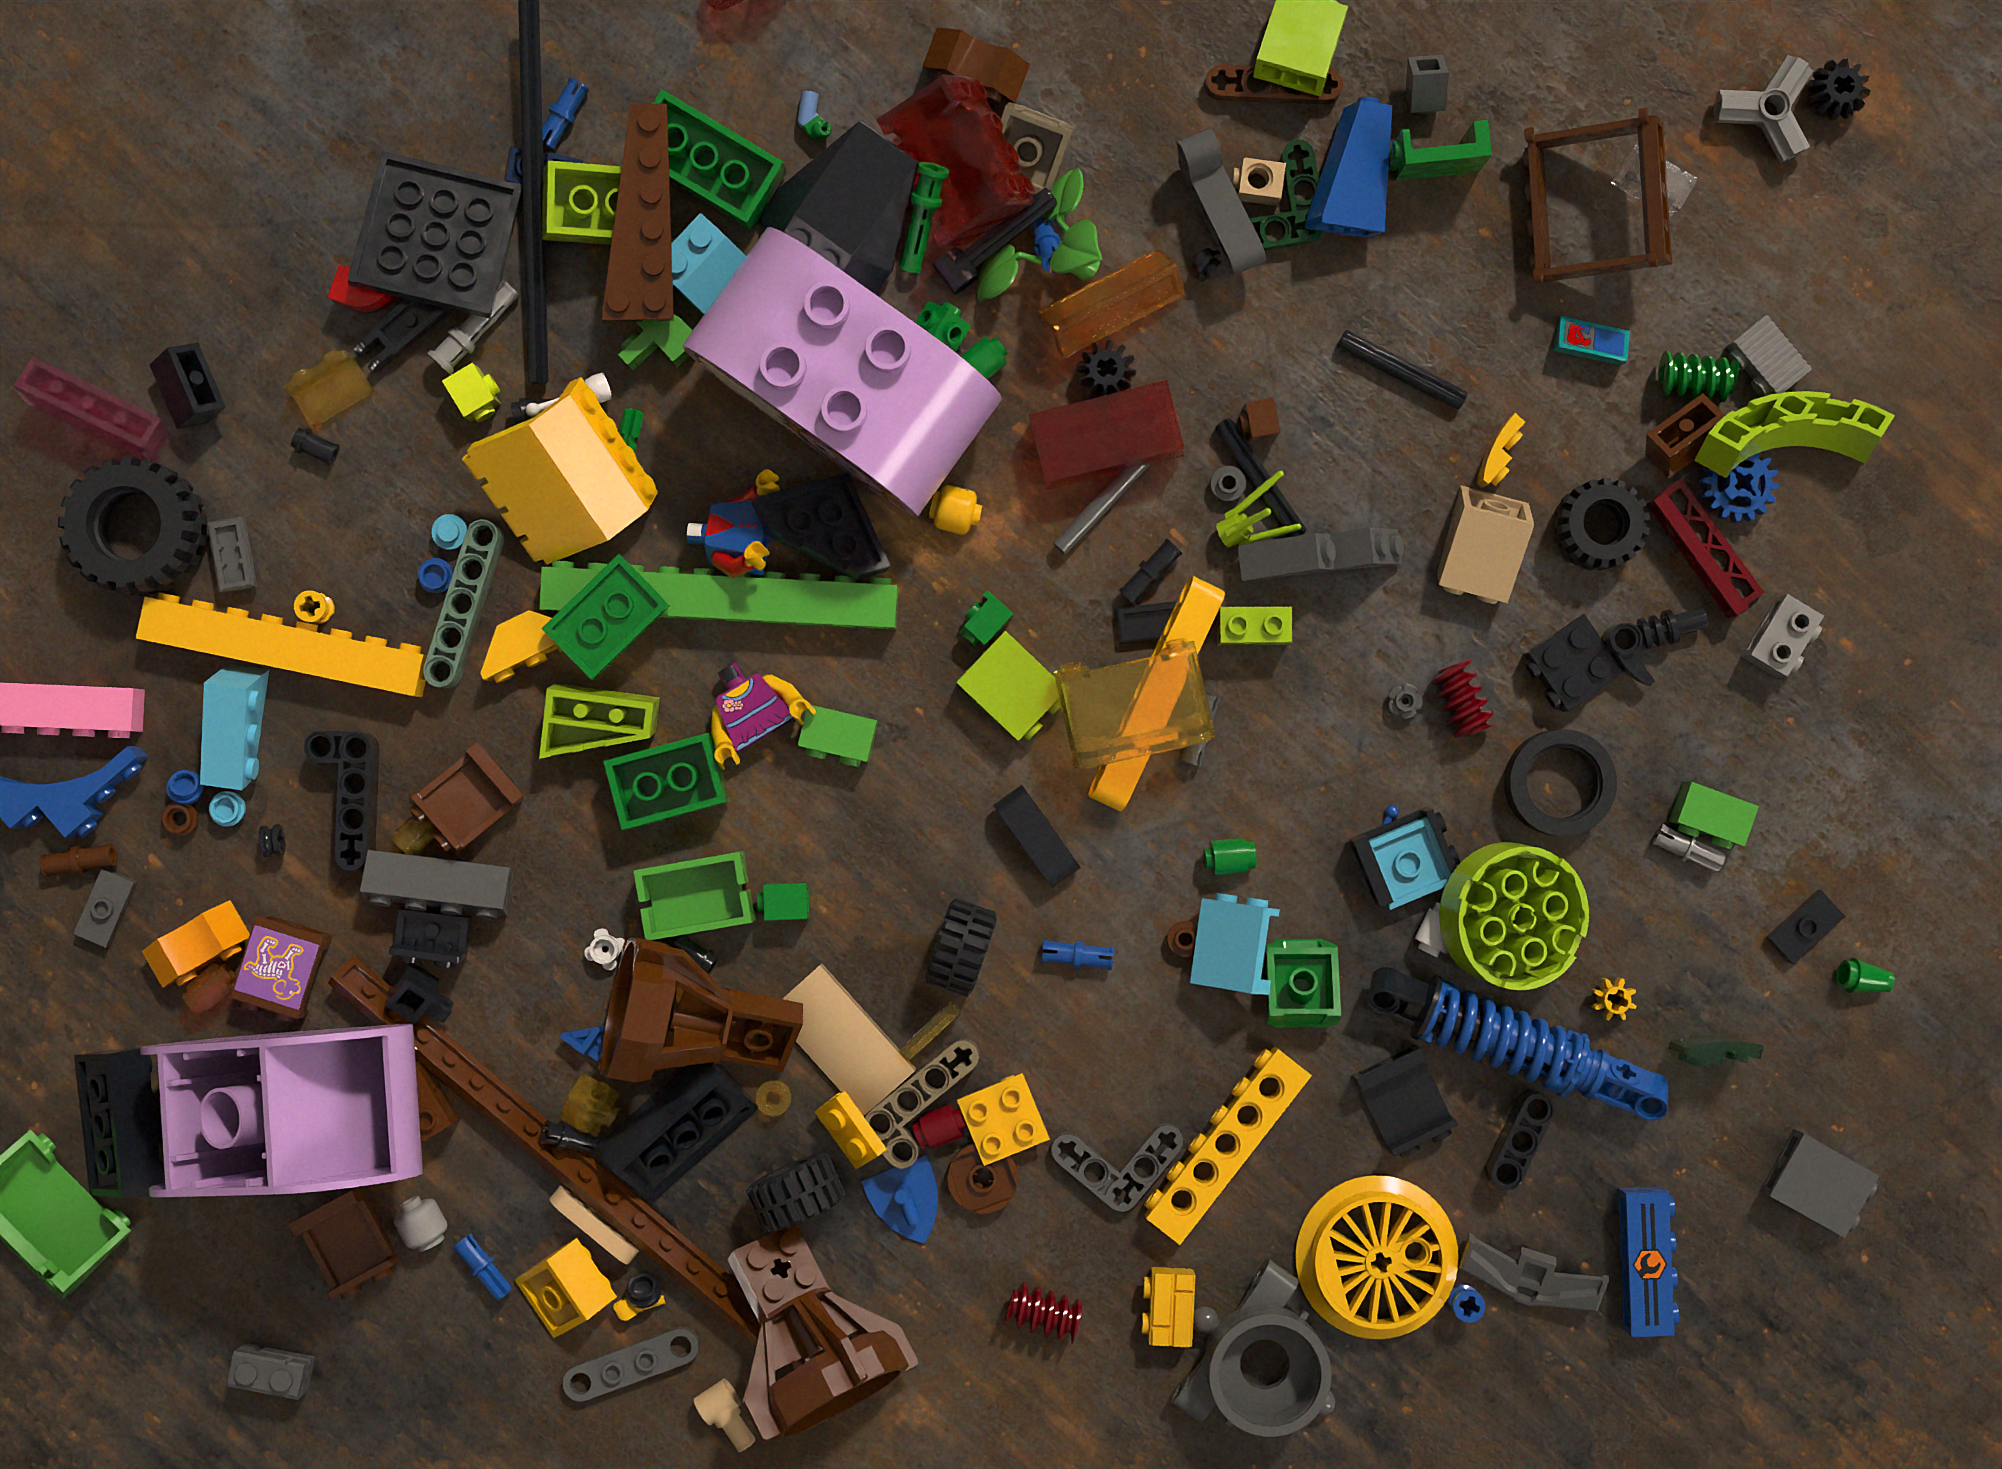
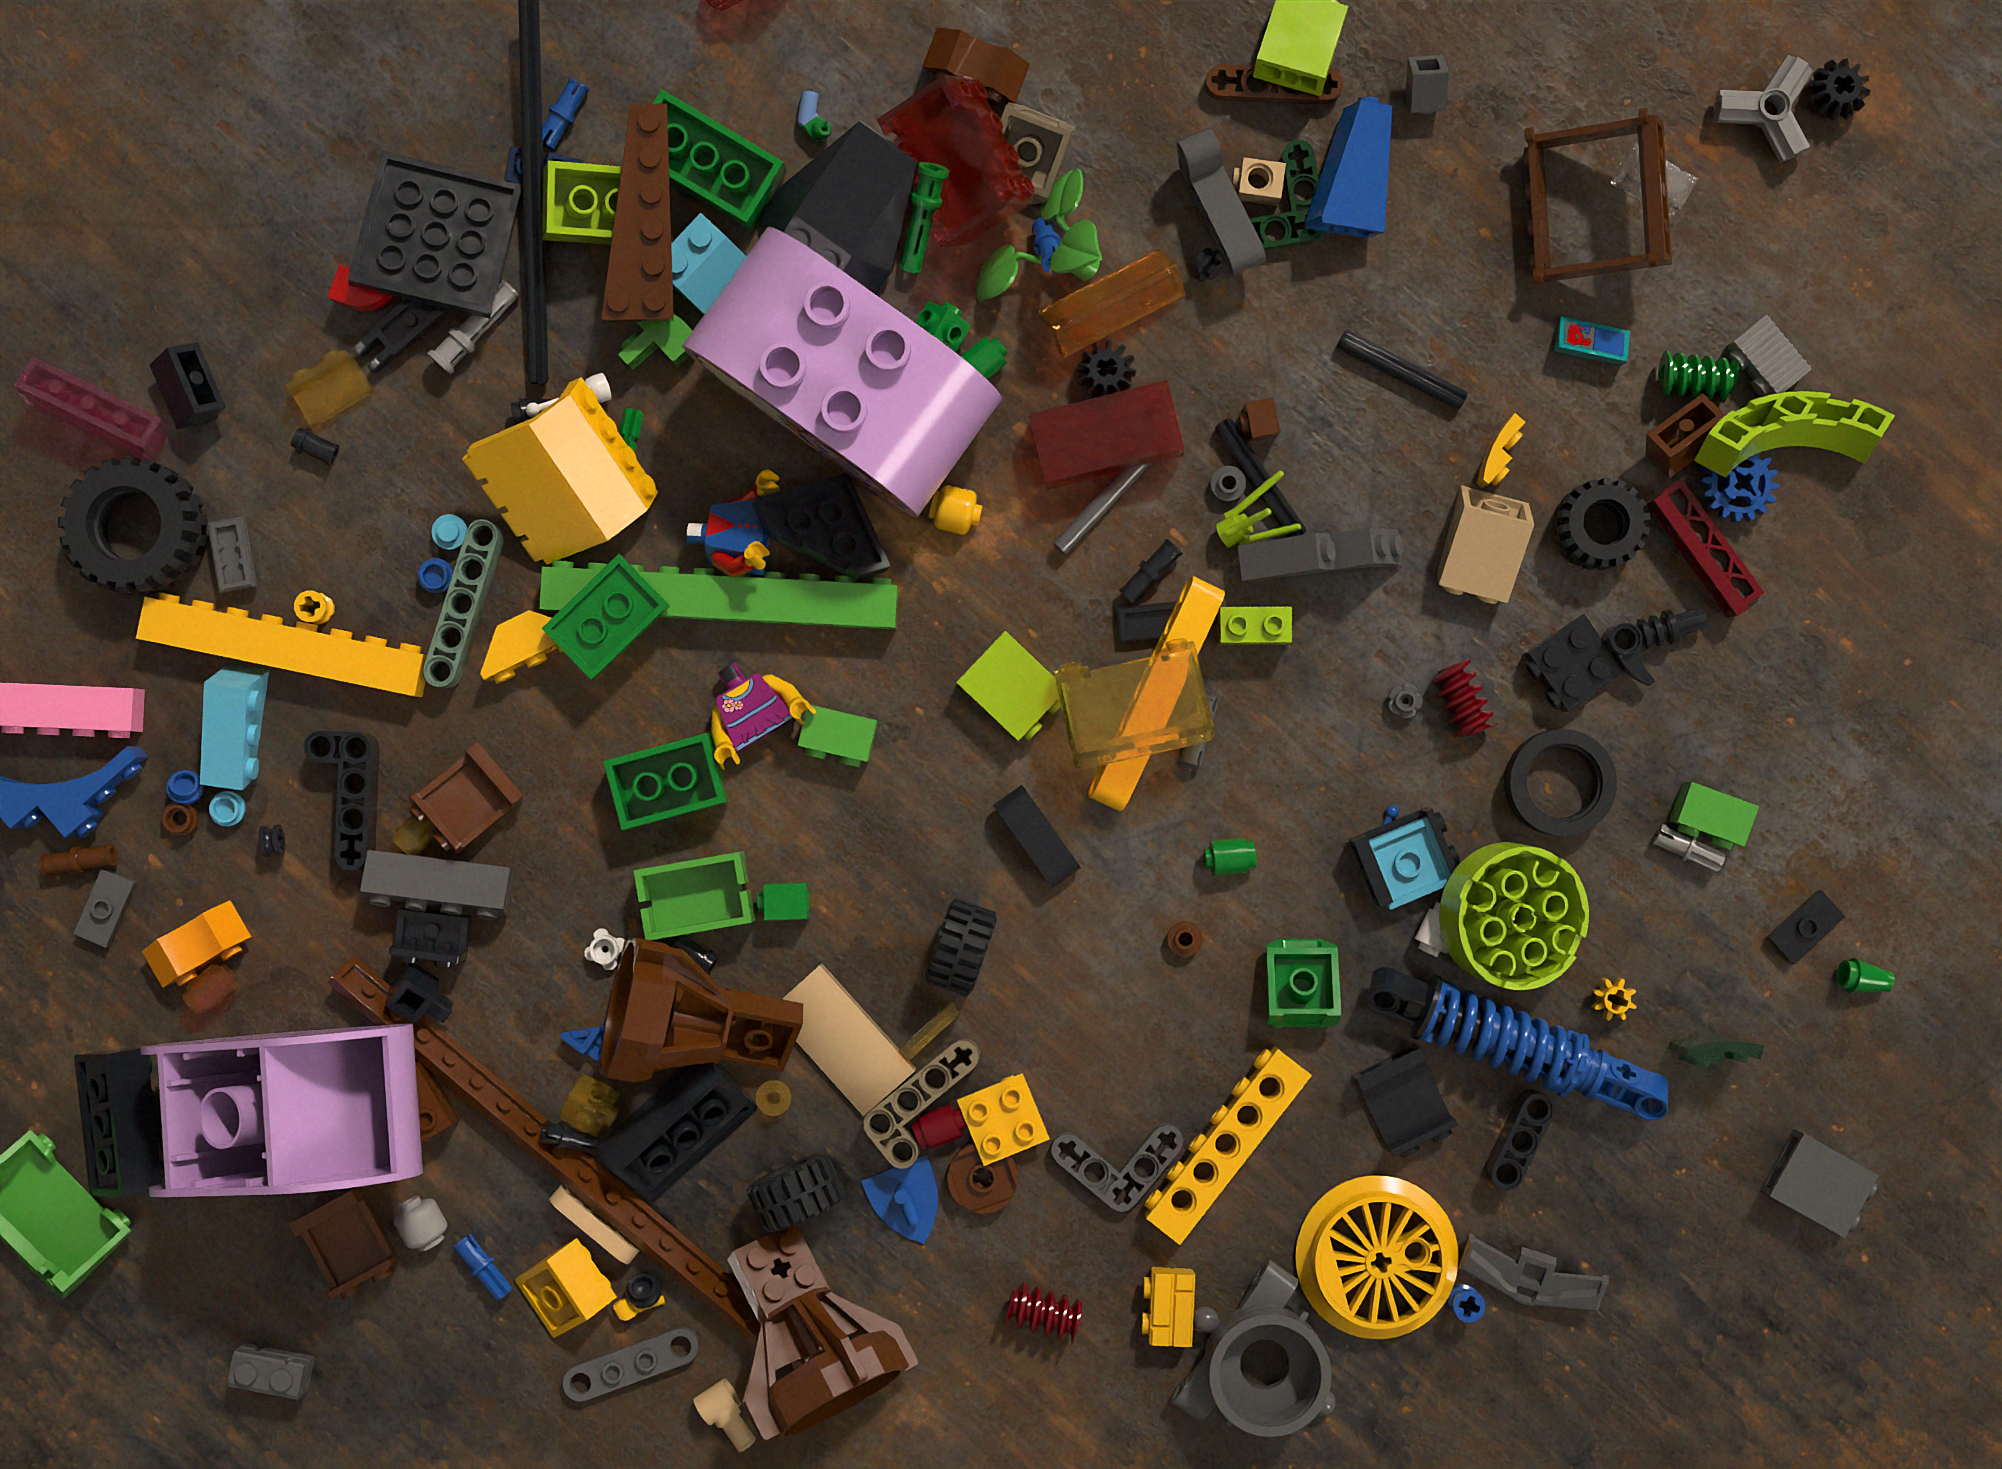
(279, 967): panel -> none
(473, 393): neon yellow brick -> none
(593, 718): lime wedge -> none
(850, 1130): yellow bracket -> none
(959, 267): black axle -> none
(985, 620): green brick -> none
(1077, 954): blue pin -> none
(1232, 944): medium azure panel -> none
(1441, 160): green panel -> none
(1647, 1261): blue brick -> none
(1783, 637): light grey brick -> none

